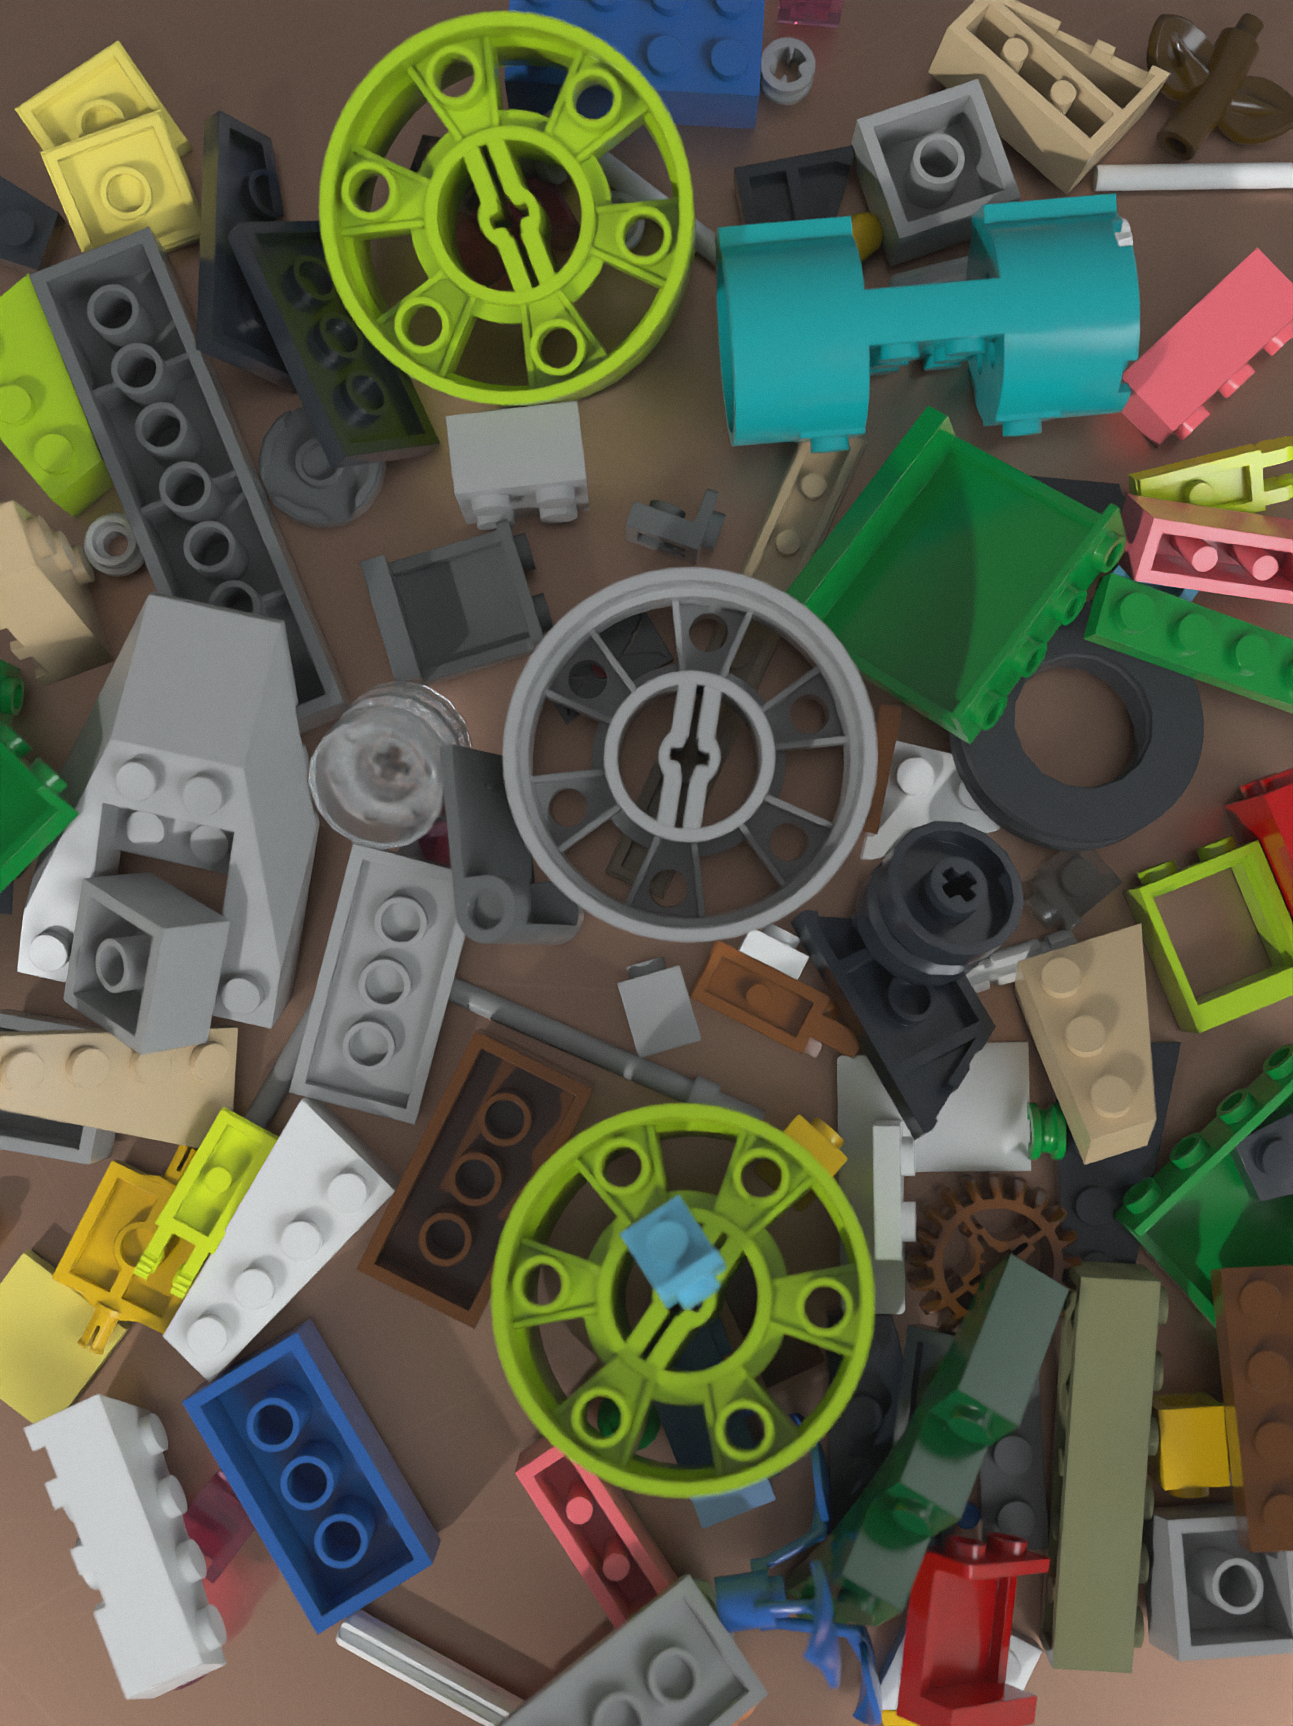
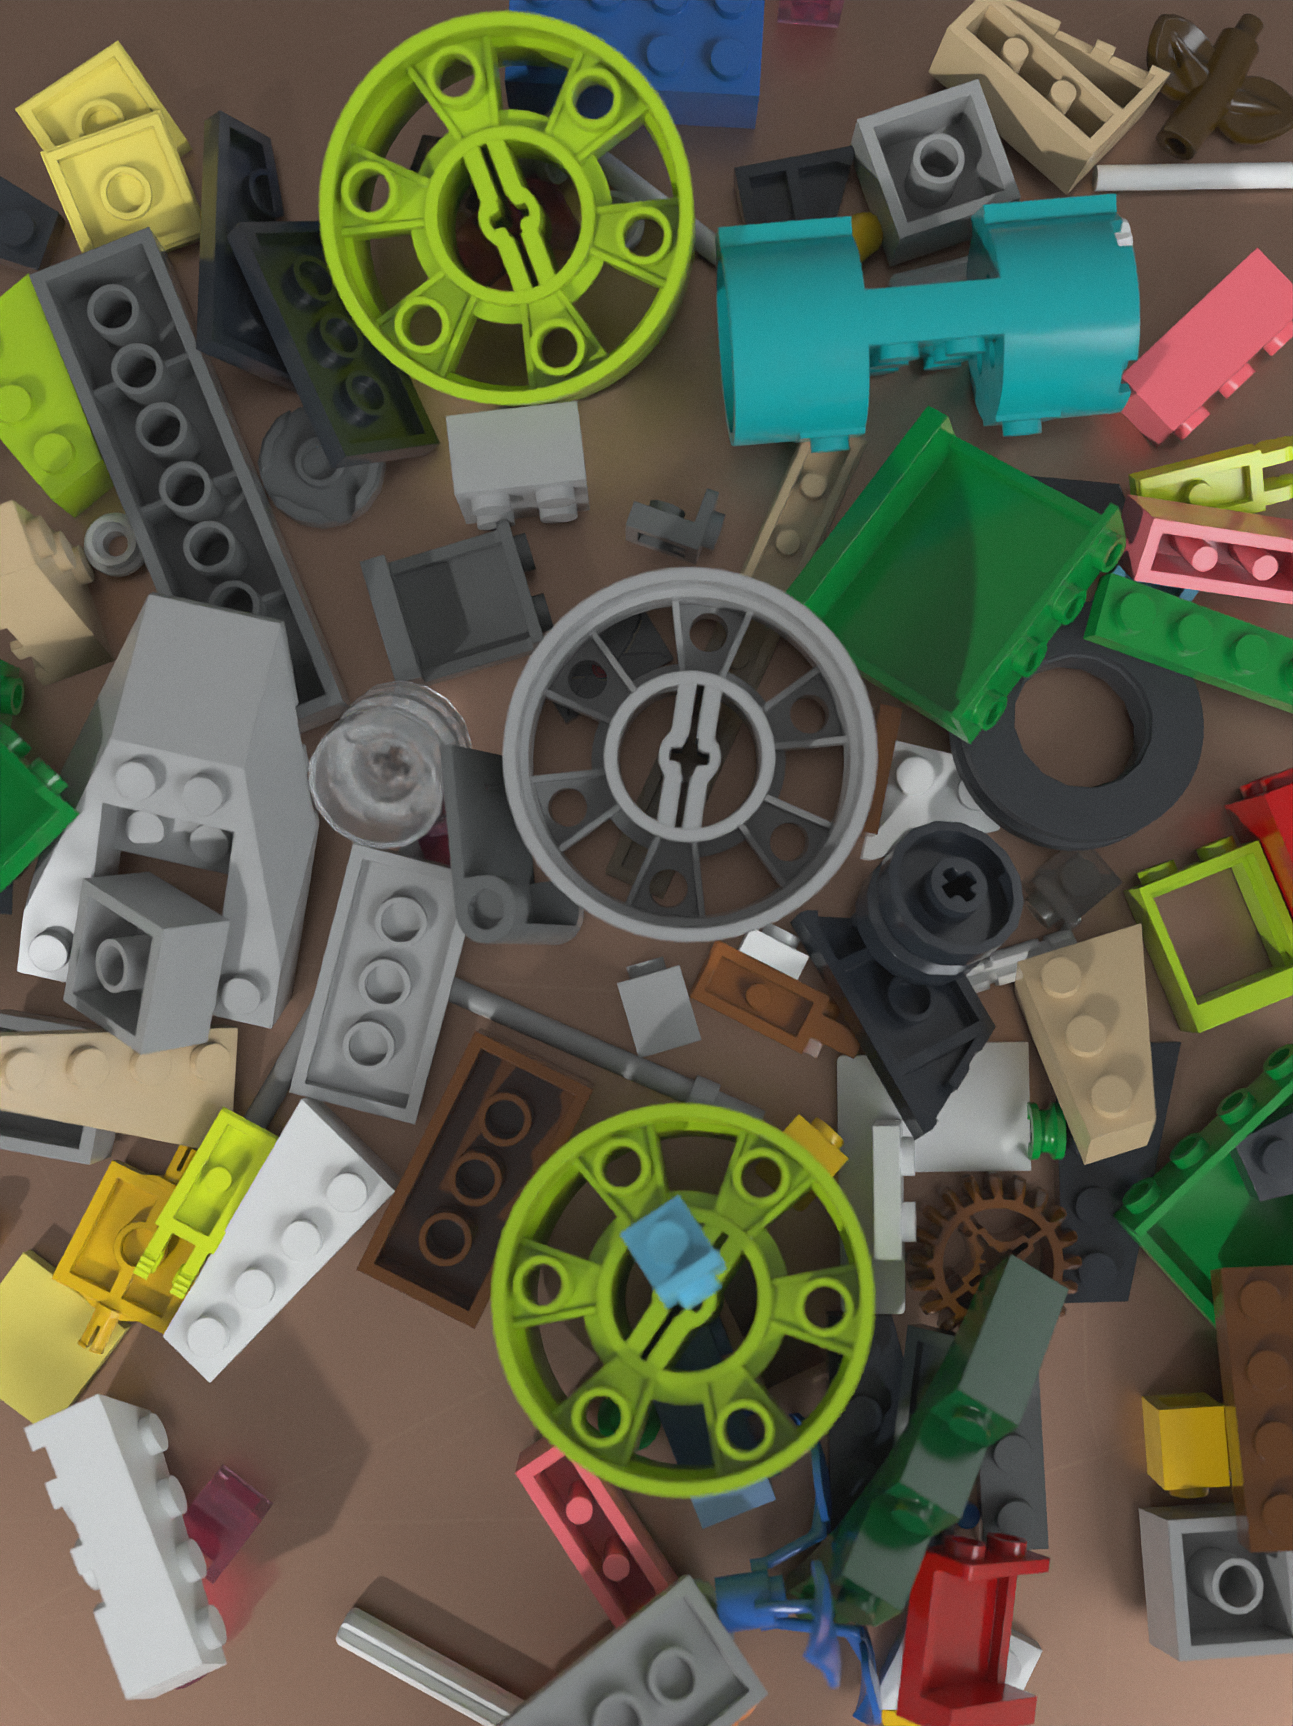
(313, 1476): blue brick -> none
(793, 51): light grey bush -> none
(1101, 1467): olive brick -> none

